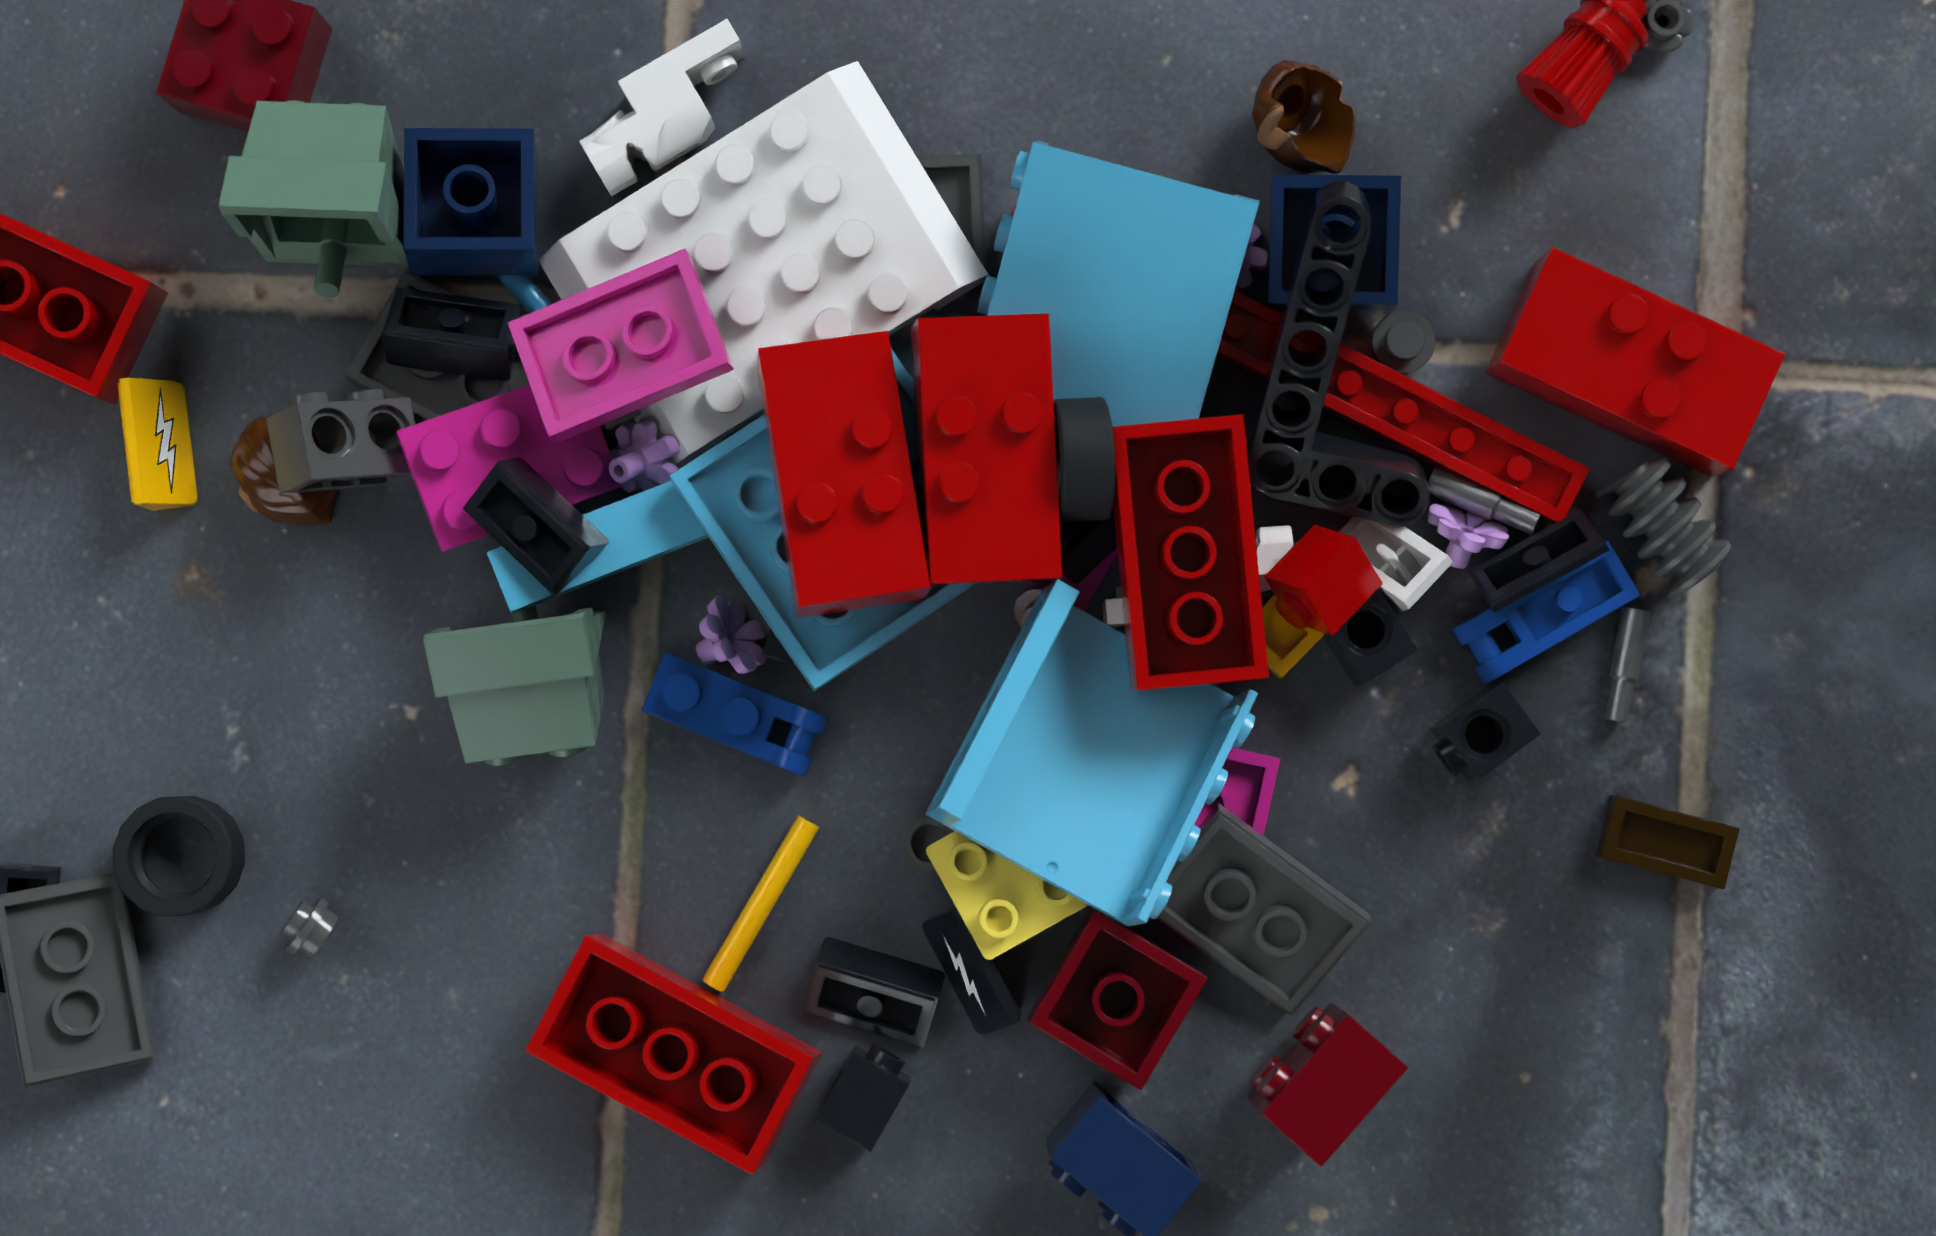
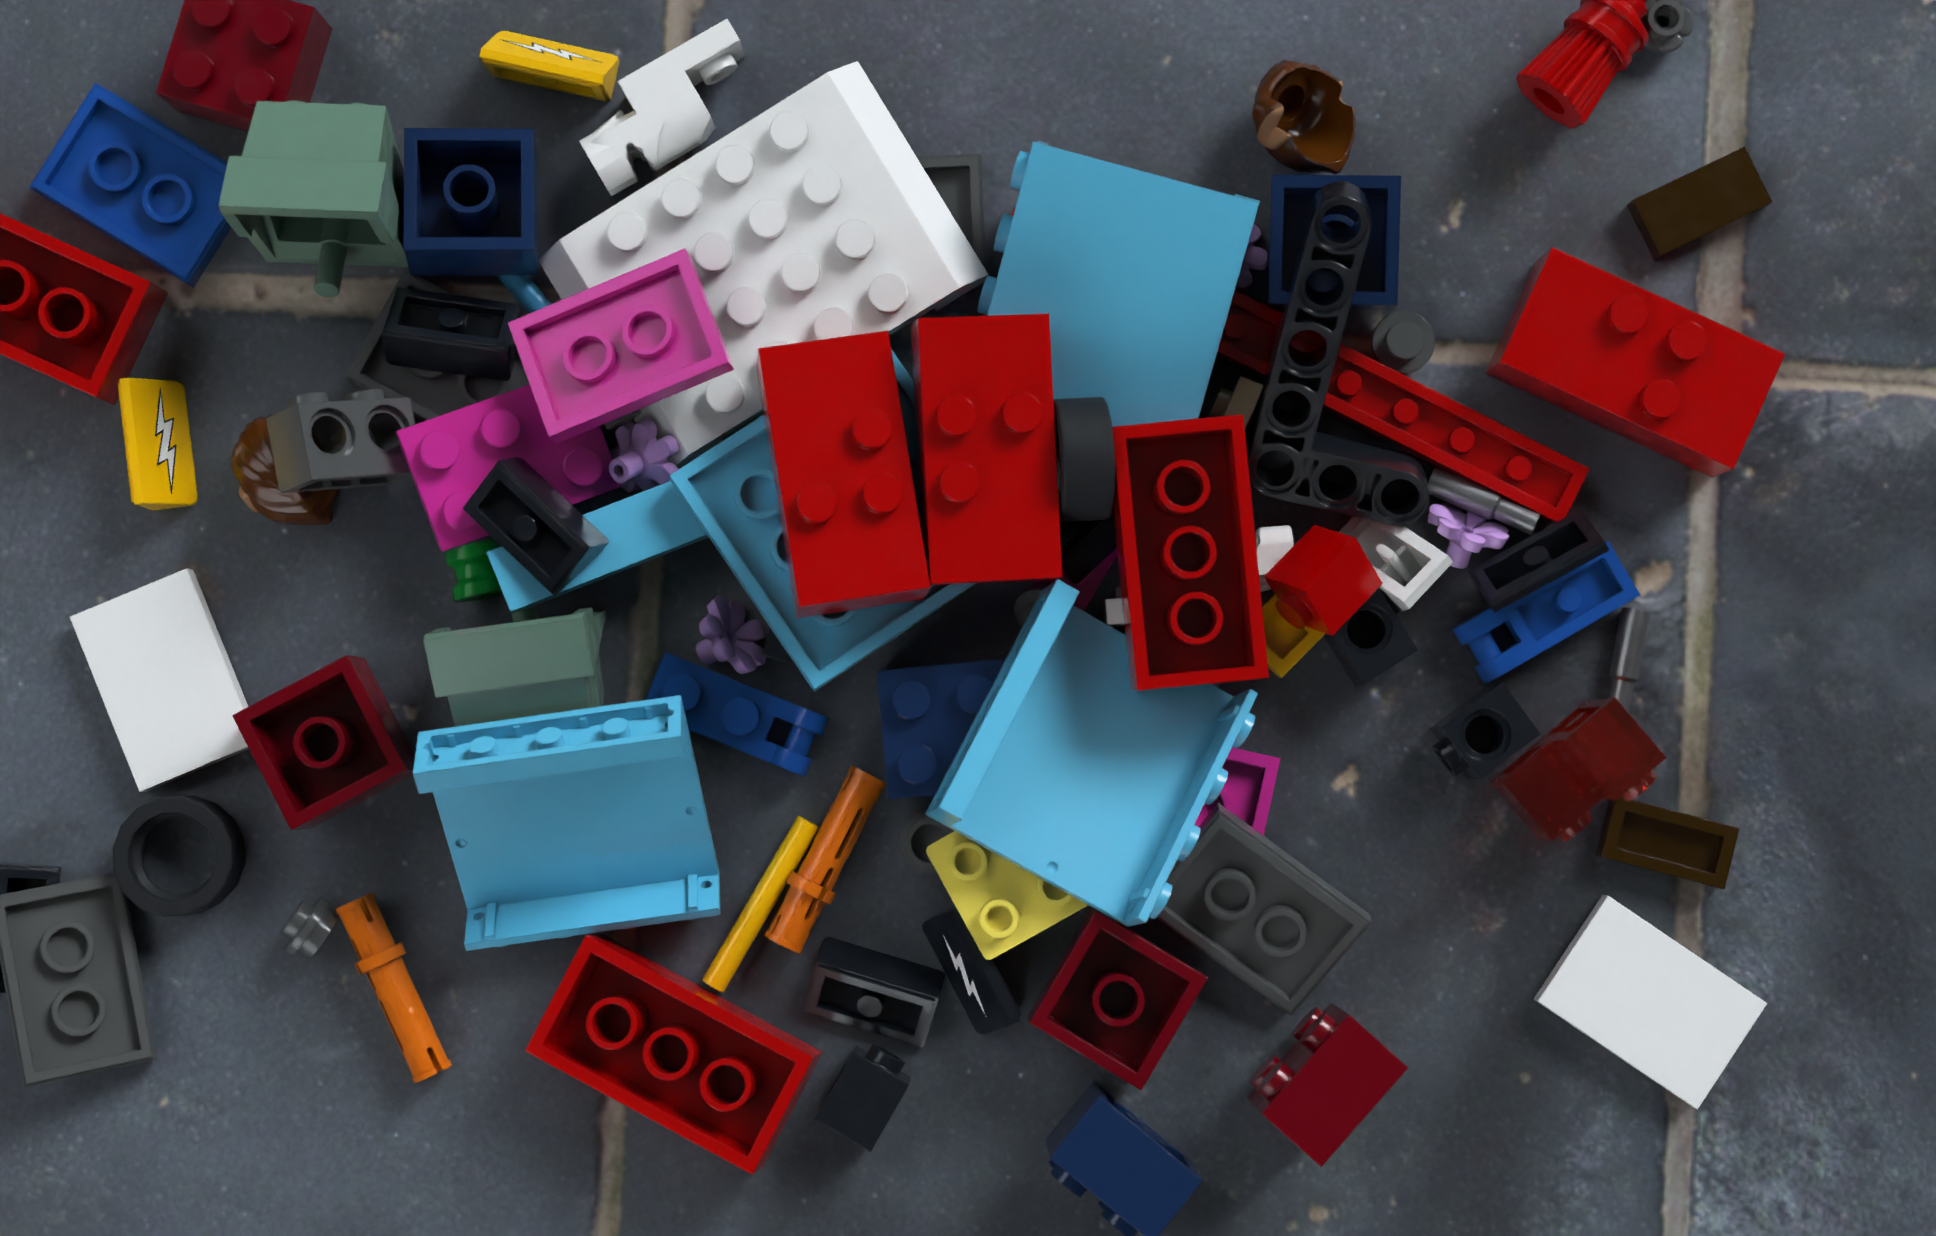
(138, 184): none -> blue tile
(164, 678): none -> white tile
(326, 742): none -> dark red brick
(393, 987): none -> orange pin
(473, 572): none -> green wheel
(551, 65): none -> yellow slope
(573, 821): none -> medium azure panel
(820, 869): none -> orange pin
(927, 719): none -> dark blue brick
(1238, 401): none -> dark tan plate
(1583, 759): none -> clear red brick
(1650, 1001): none -> white tile
(1666, 524): dark grey piece -> none
(1699, 203): none -> dark brown tile

